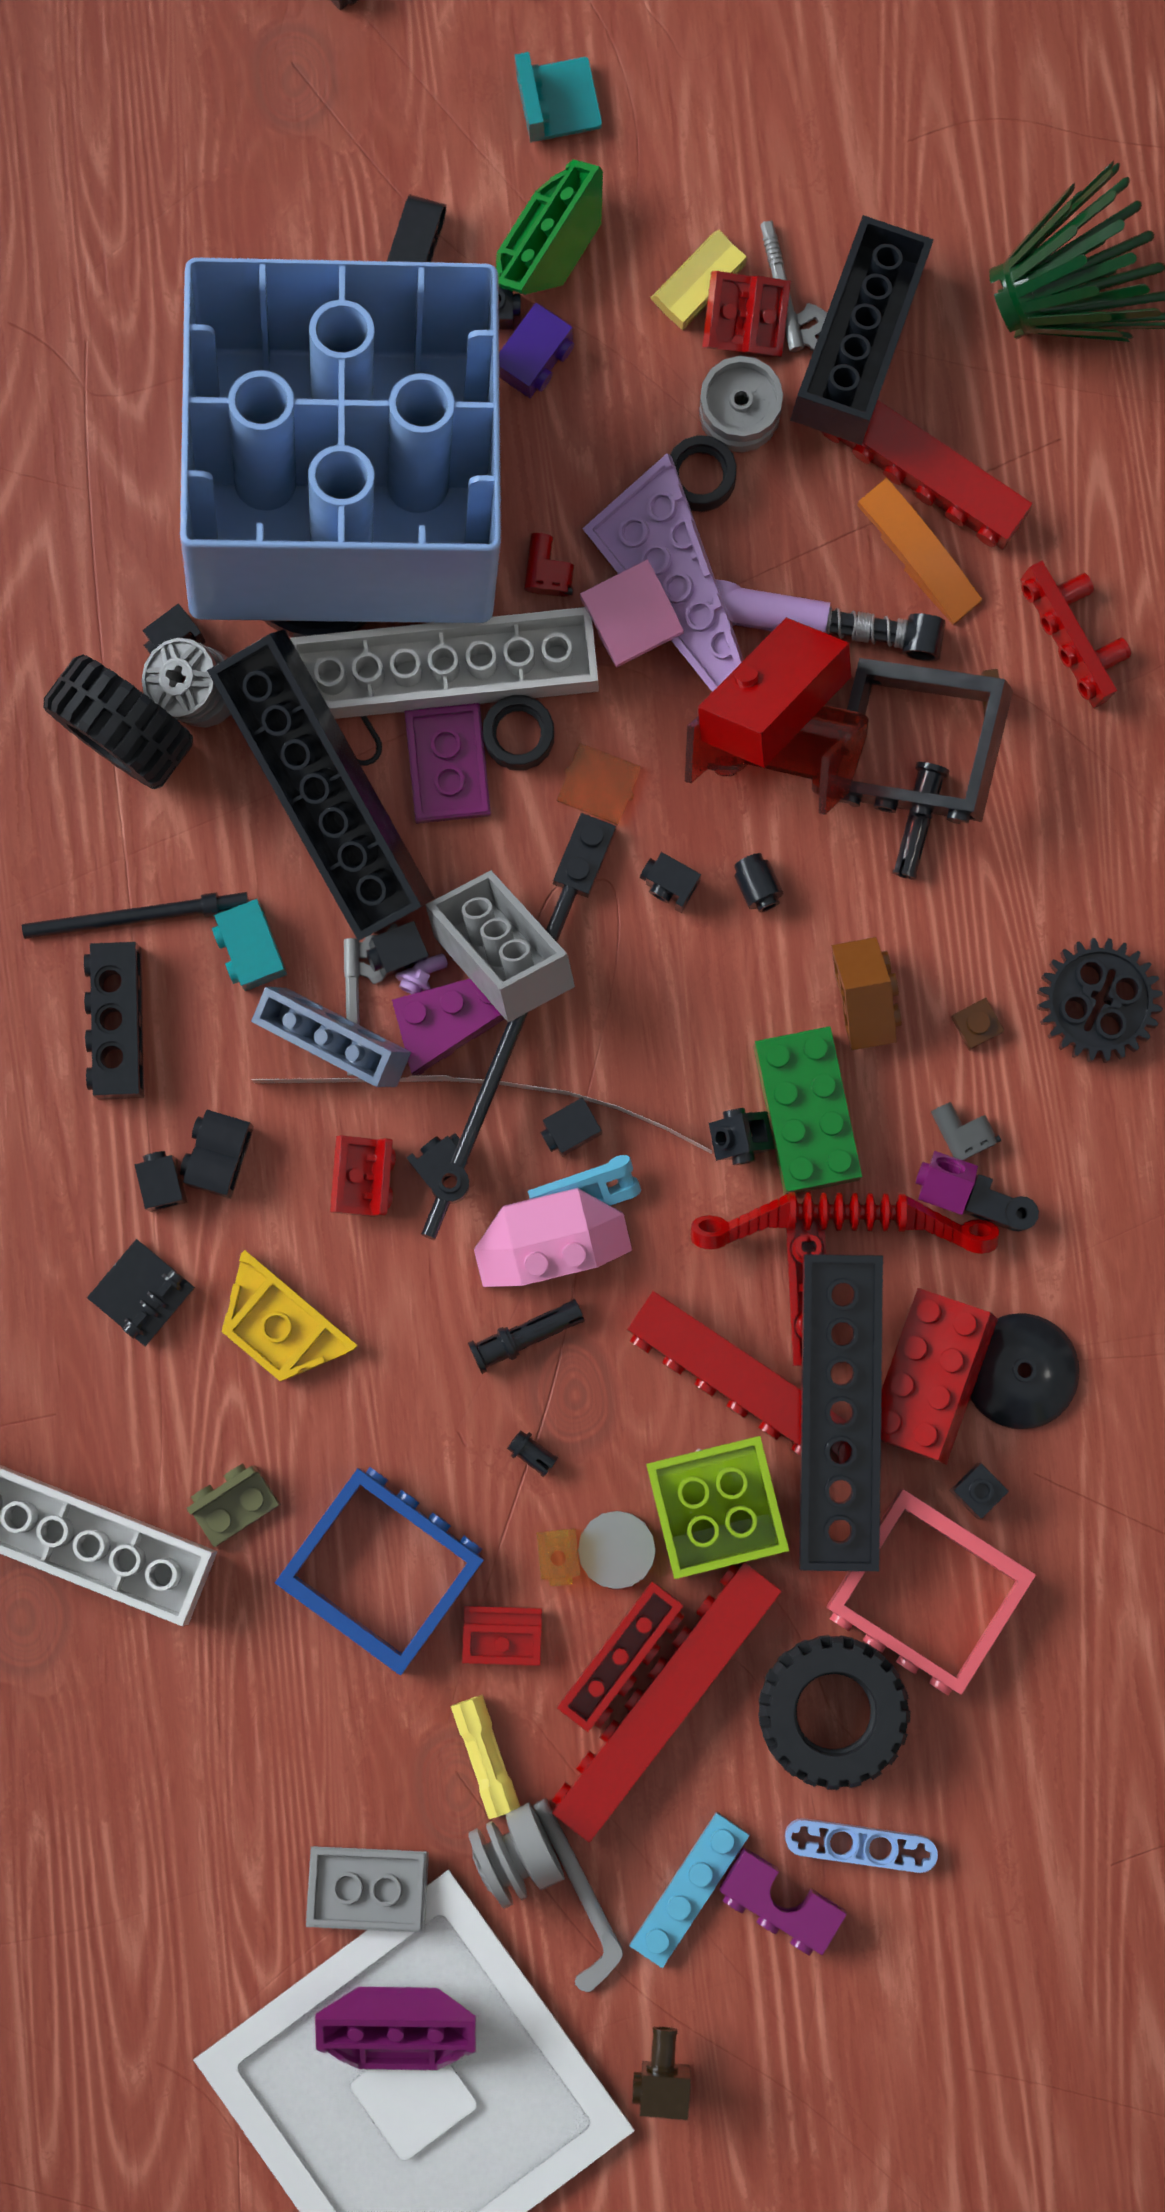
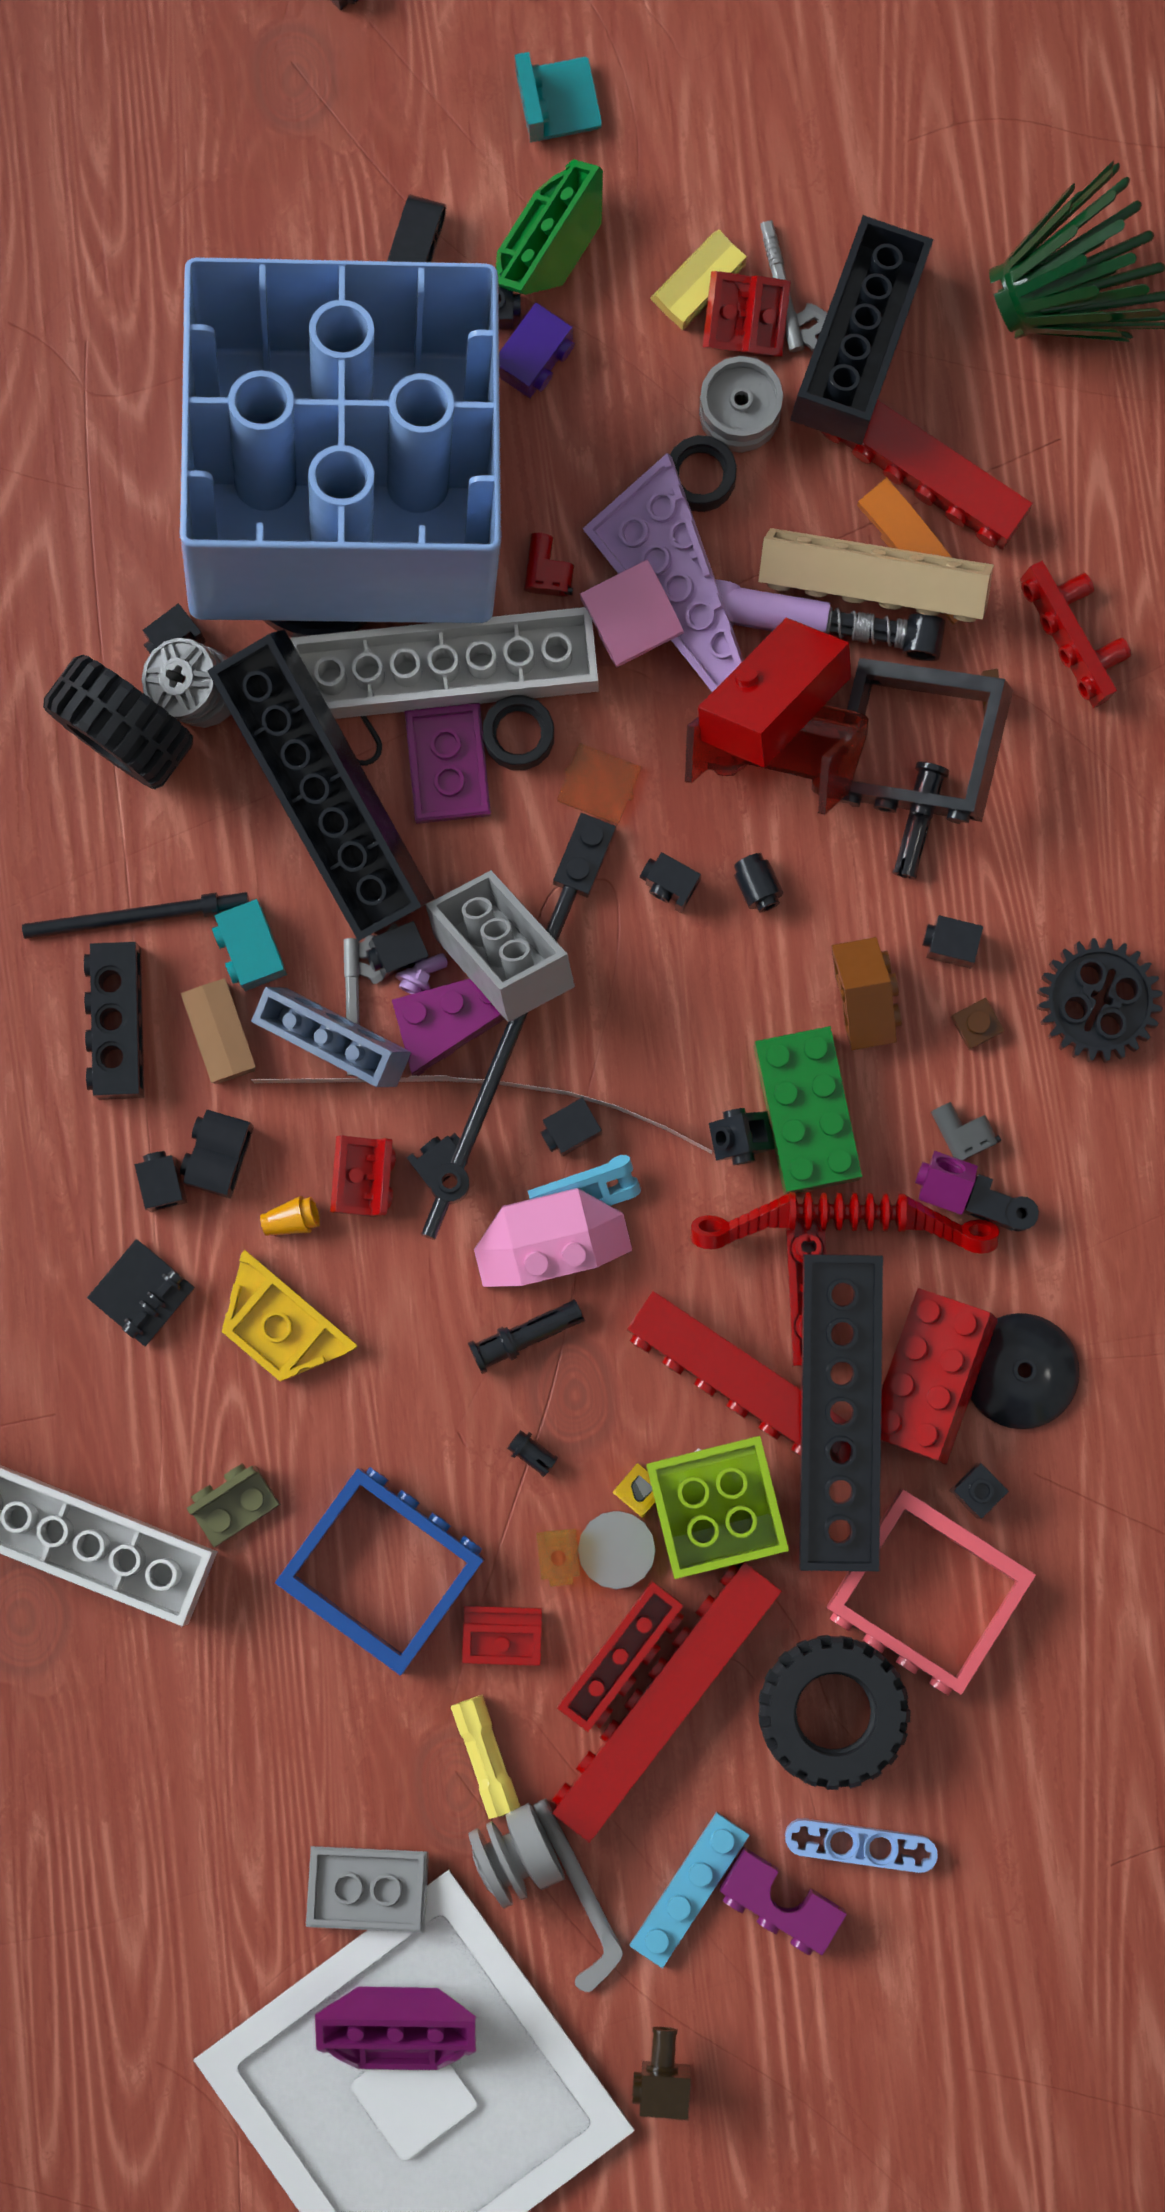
(218, 1031): none -> medium nougat piece
(291, 1217): none -> light orange cone
(636, 1490): none -> yellow slope
(875, 574): none -> tan brick
(952, 941): none -> black brick

